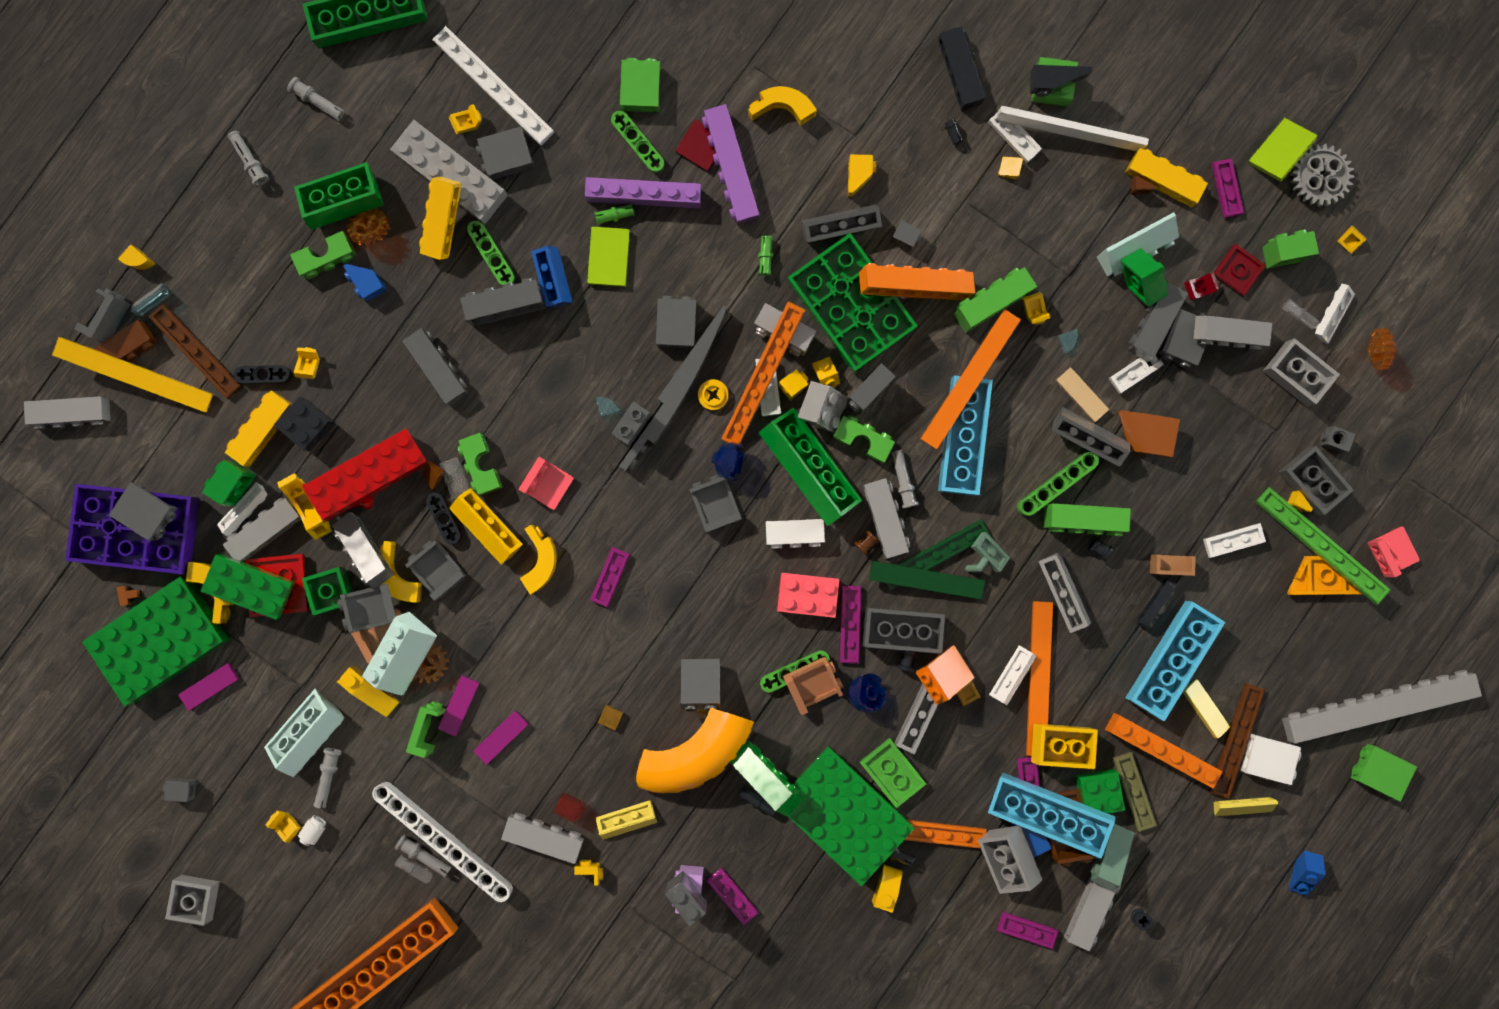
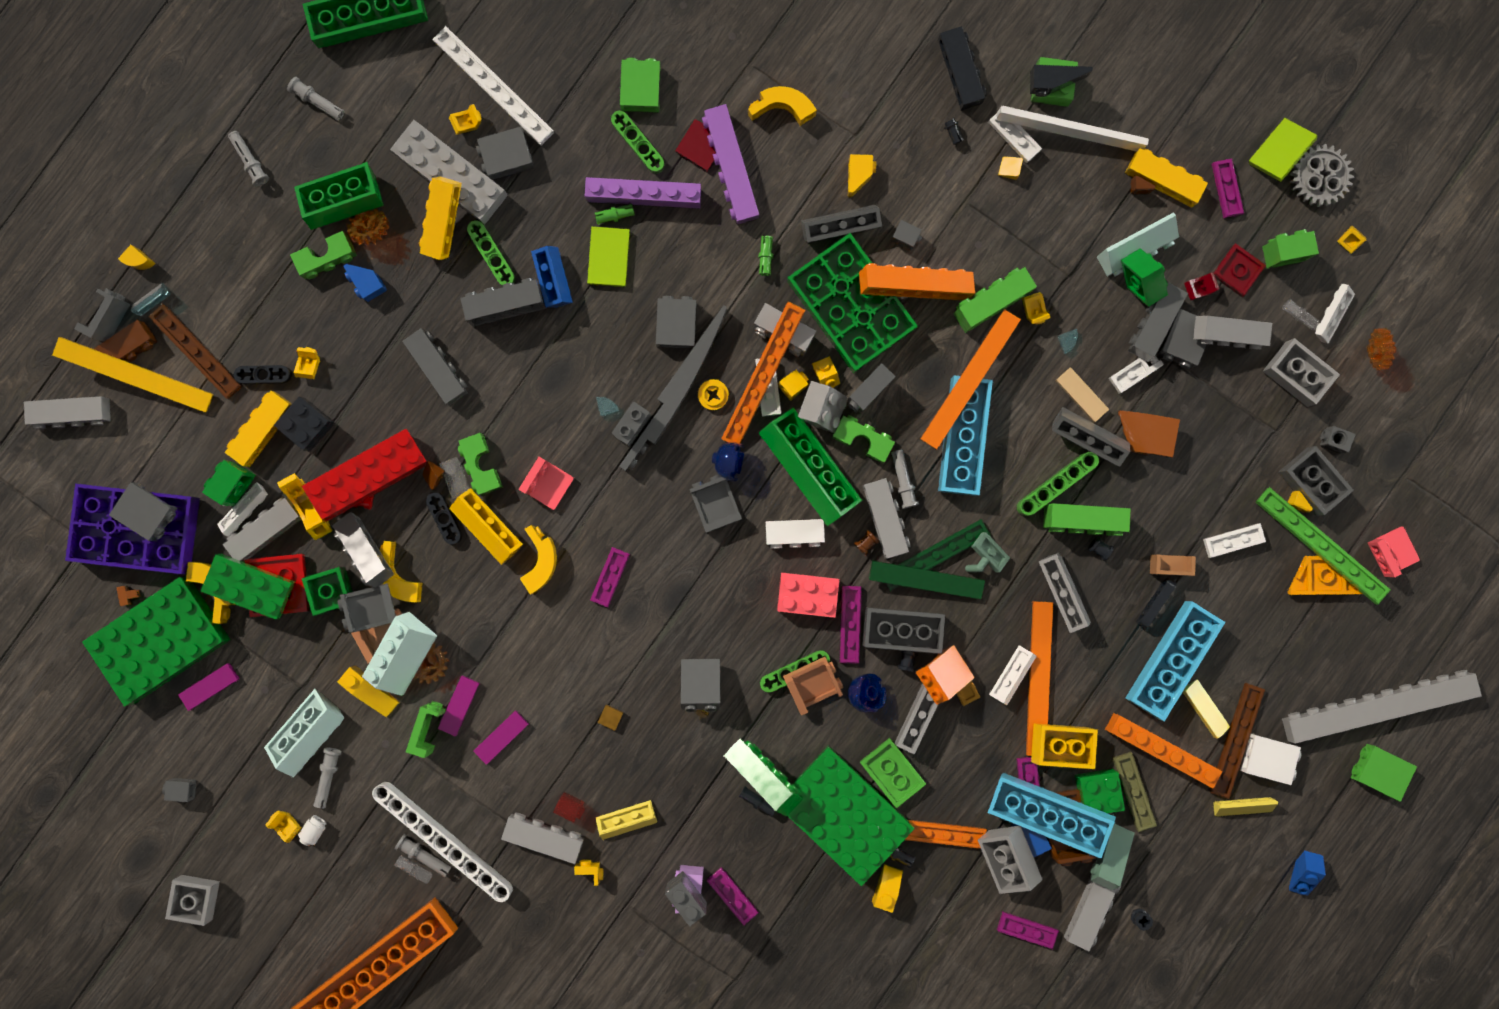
(436, 569): dark grey panel -> none
(697, 758): light orange brick -> none

